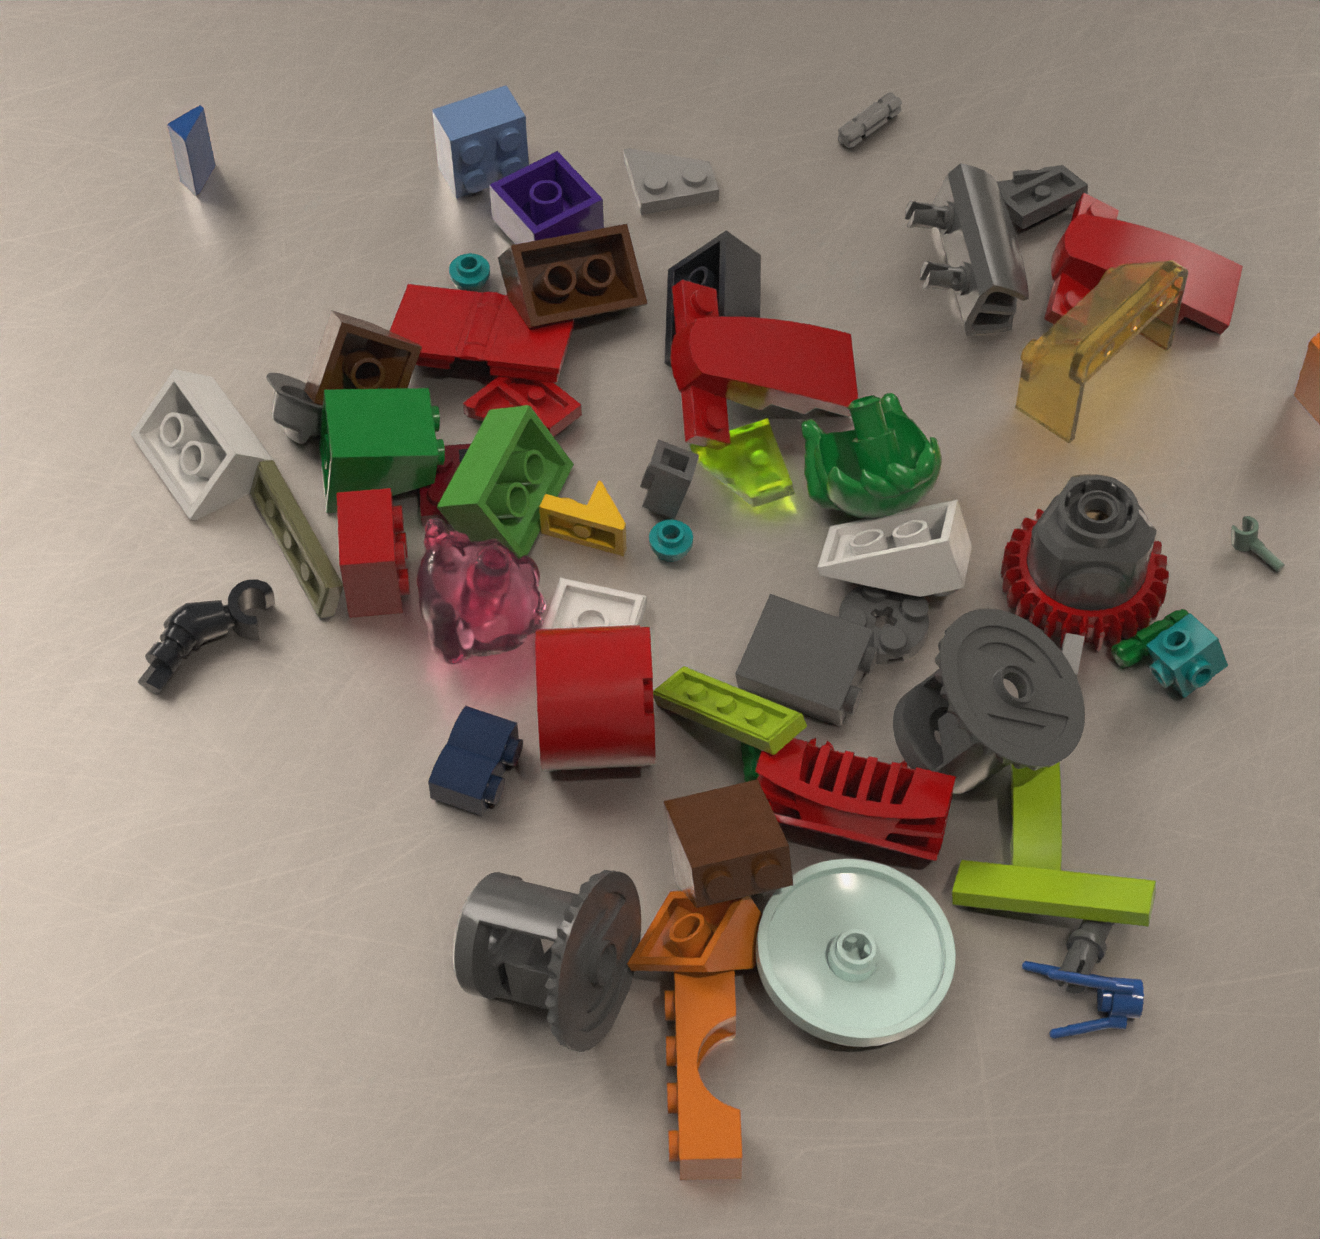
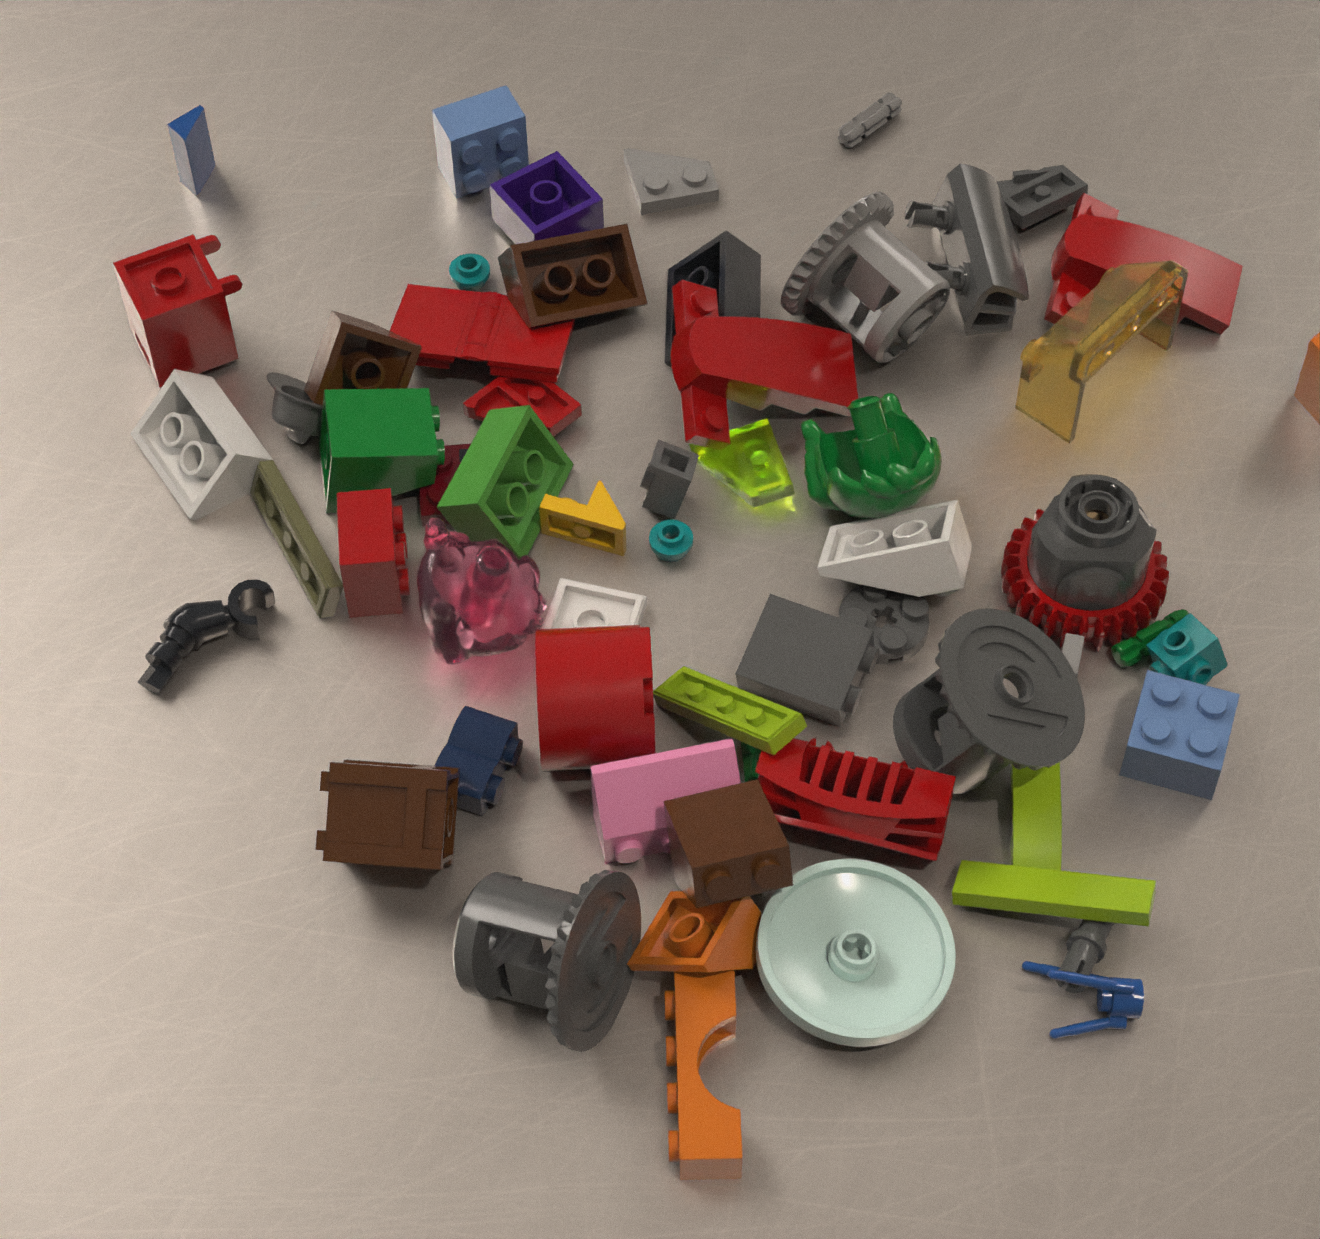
(178, 306): none -> red container
(389, 814): none -> reddish brown container
(632, 793): none -> bright pink slope
(857, 271): none -> light grey piece
(1179, 735): none -> medium blue brick
(1248, 540): sand green hand -> none

